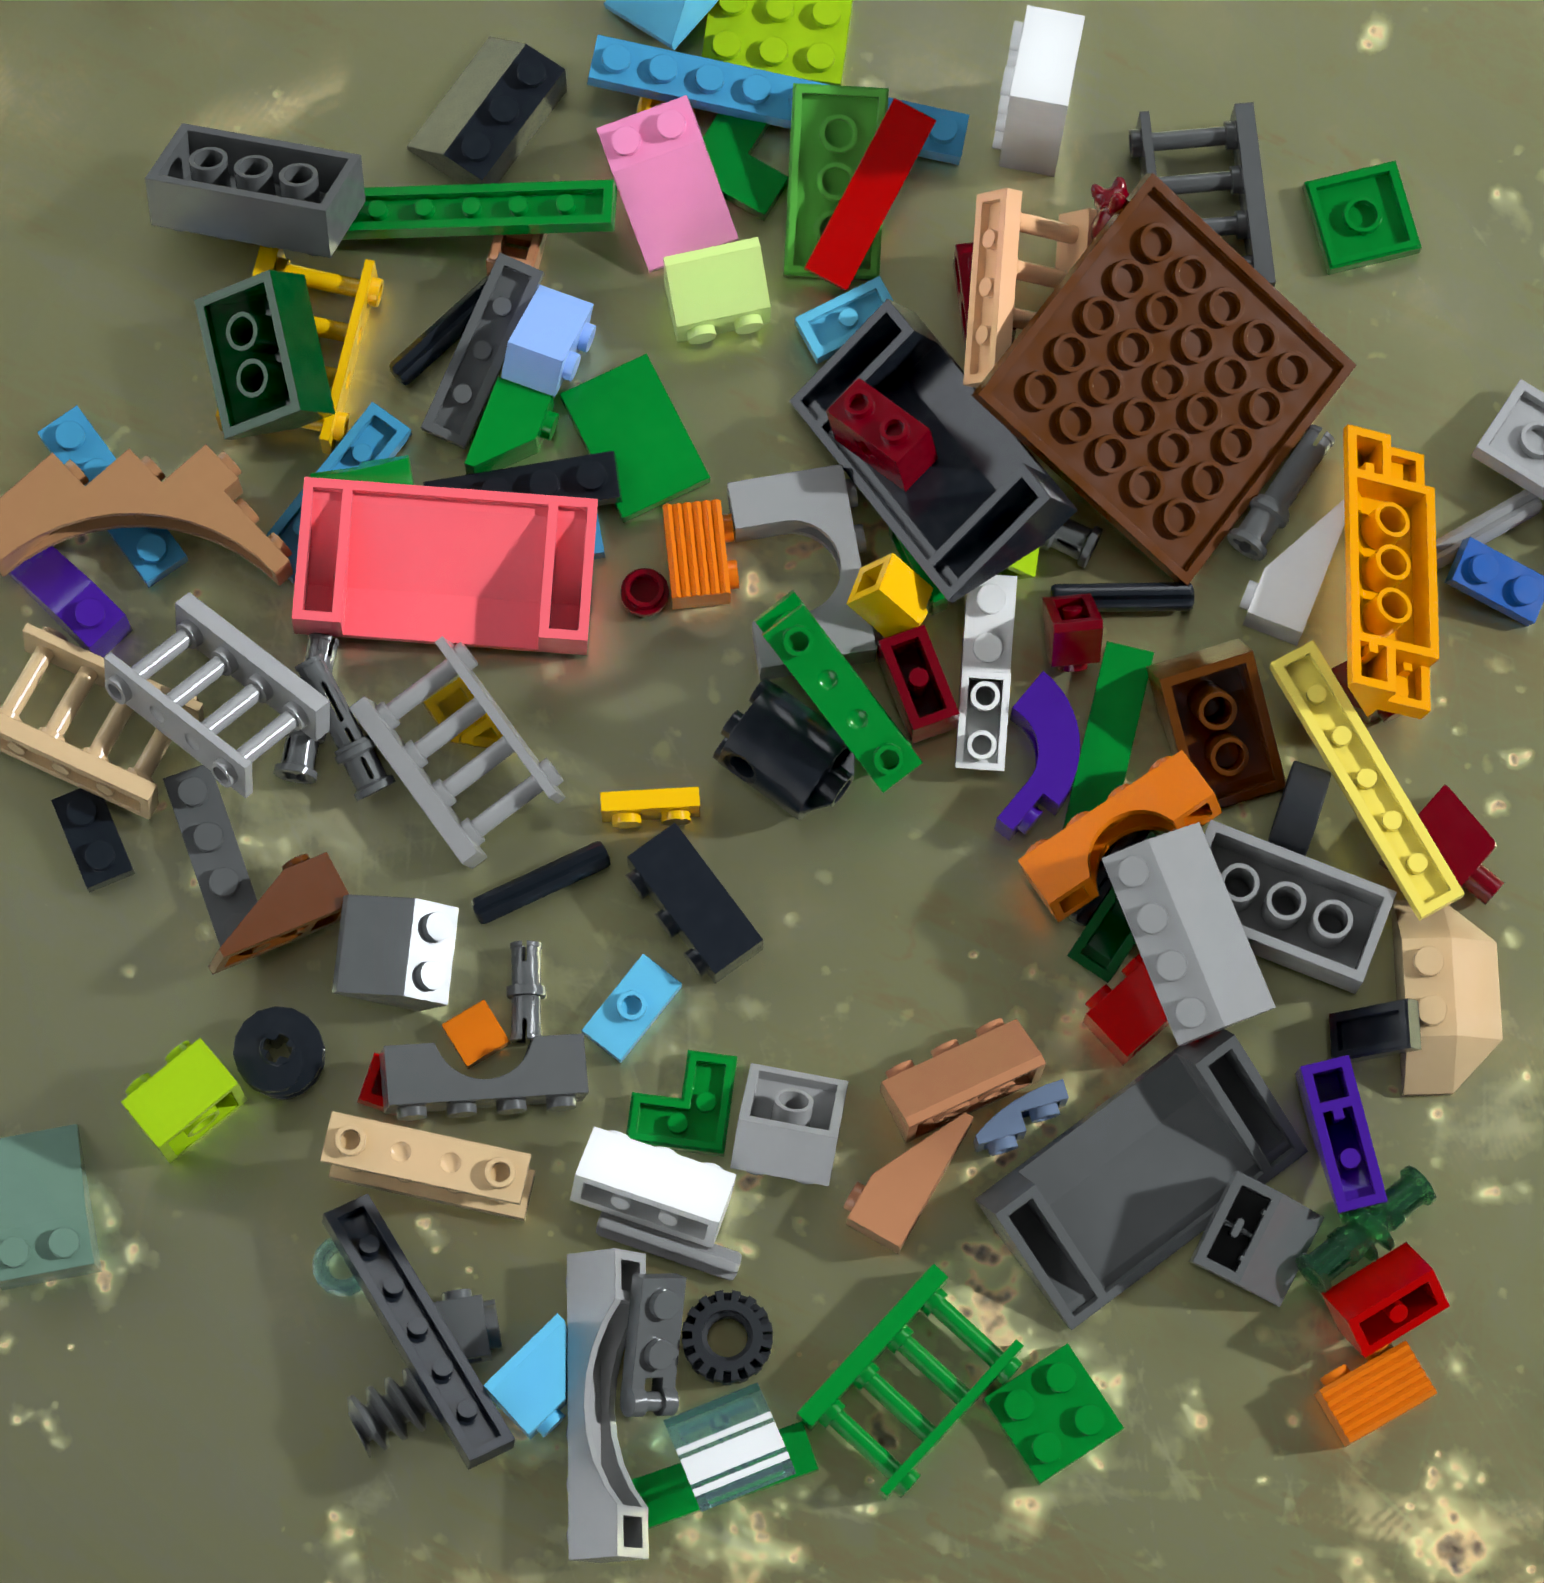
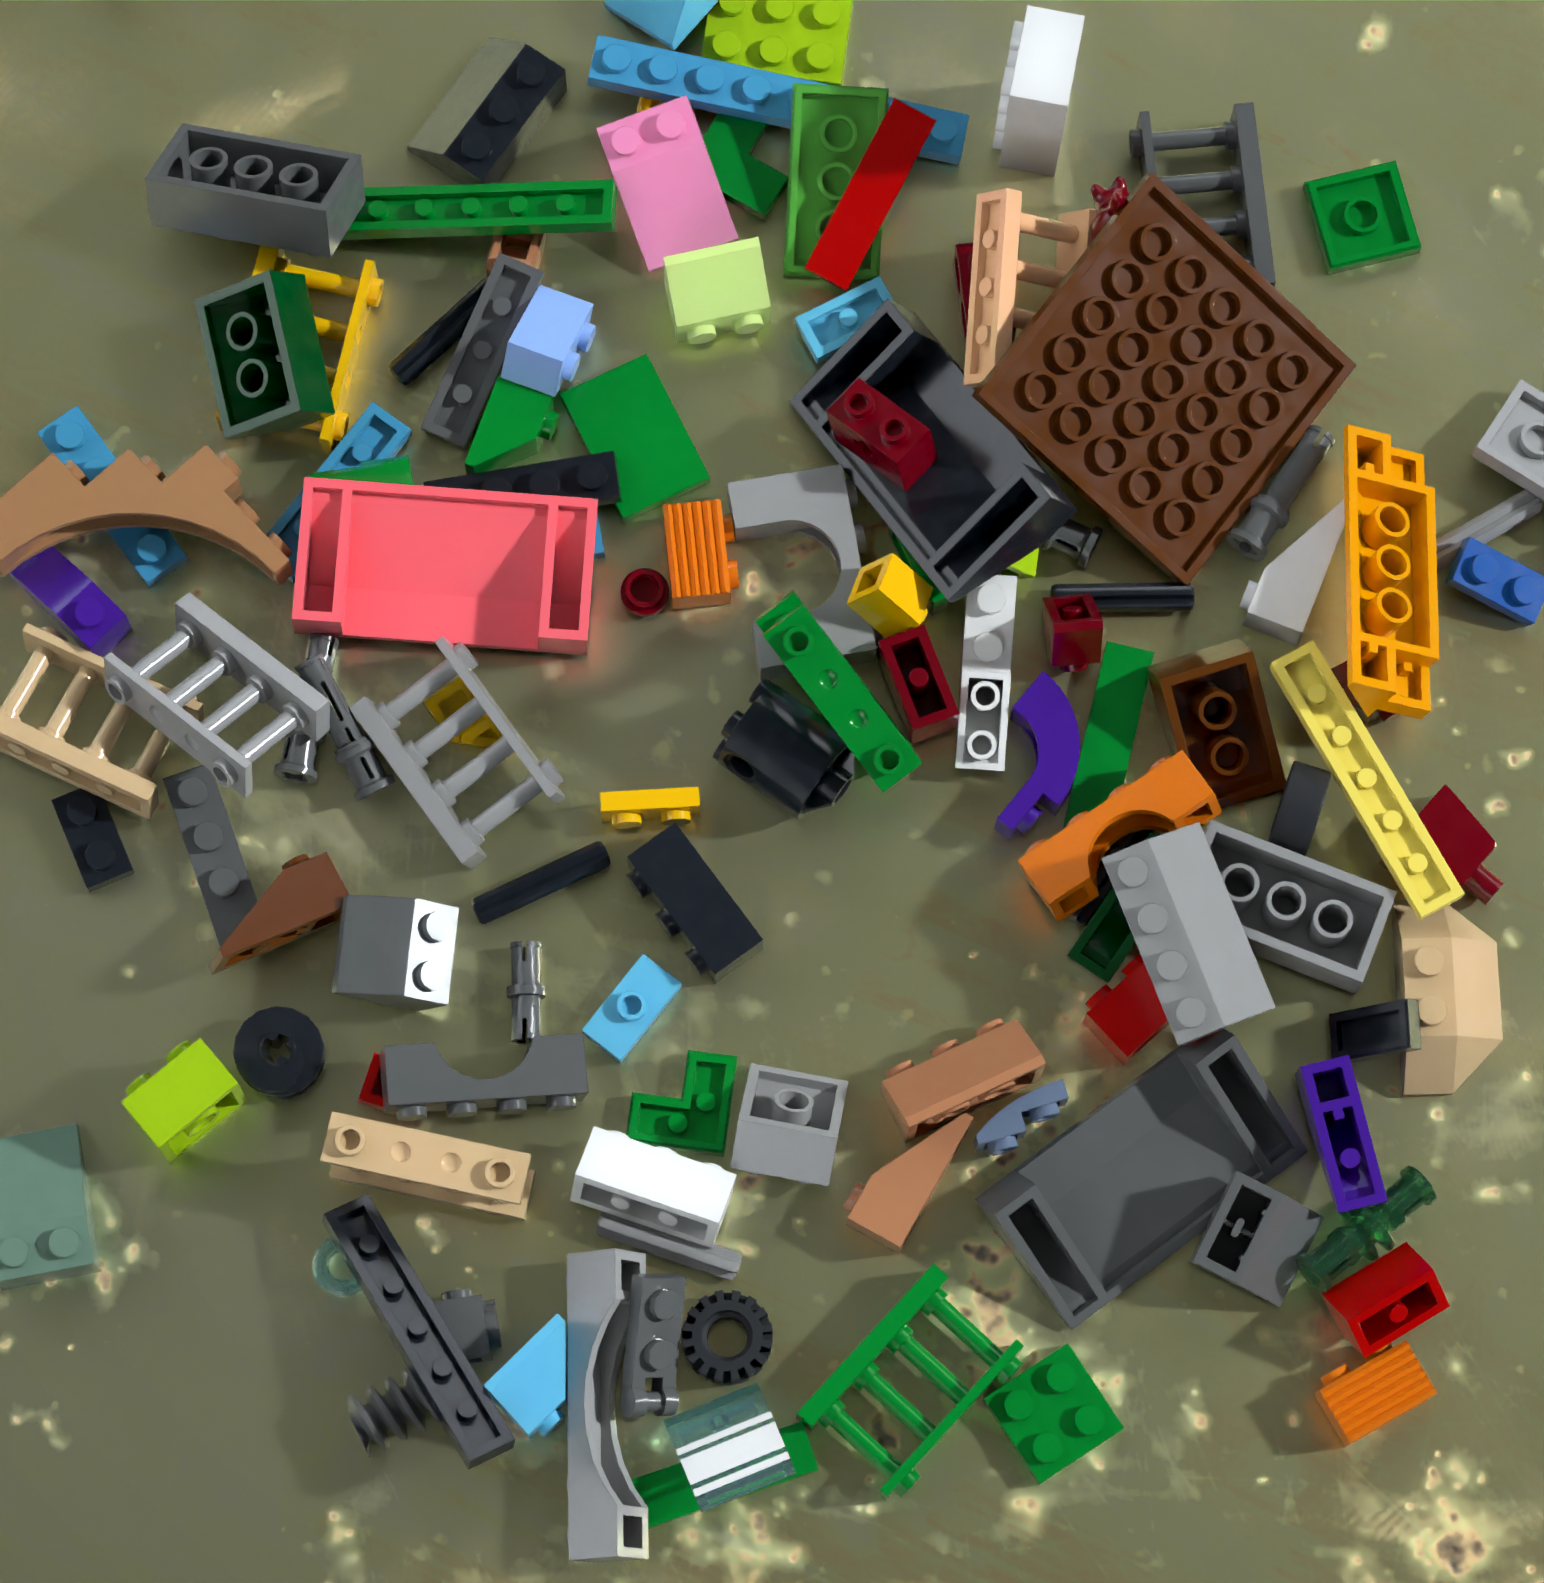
(476, 1034): orange tile -> none

